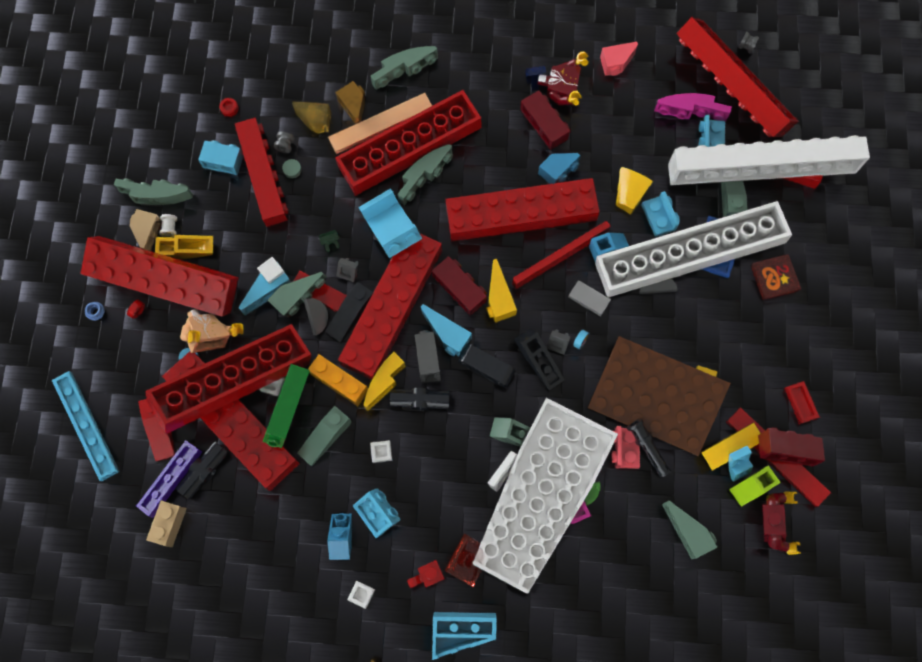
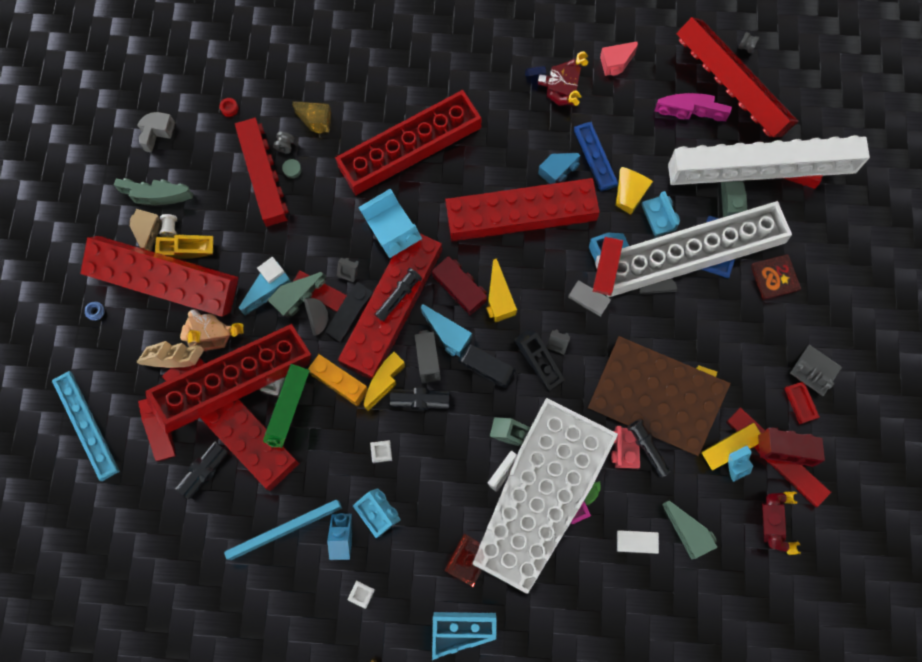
(136, 309): red tile -> none
(154, 125): none -> light grey brick
(166, 524): tan brick -> none
(169, 478): plate -> none
(170, 356): none -> tan slope
(221, 157): medium azure brick -> none
(282, 530): none -> medium azure tile
(324, 435): sand green slope -> none
(329, 237): clear green tile -> none
(352, 100): pearl gold slope -> none
(377, 124): light nougat tile -> none
(403, 287): none -> black pin
(407, 61): sand green slope -> none
(426, 167): sand green slope -> none
(429, 575): red plate -> none
(545, 119): dark red brick -> none
(560, 255): red tile -> none
(581, 339): medium azure tile -> none
(595, 156): none -> blue tile
(608, 266): none -> red tile
(638, 542): none -> white tile
(712, 132): medium azure bracket -> none
(755, 485): lime slope -> none
(816, 370): none -> dark grey hinge

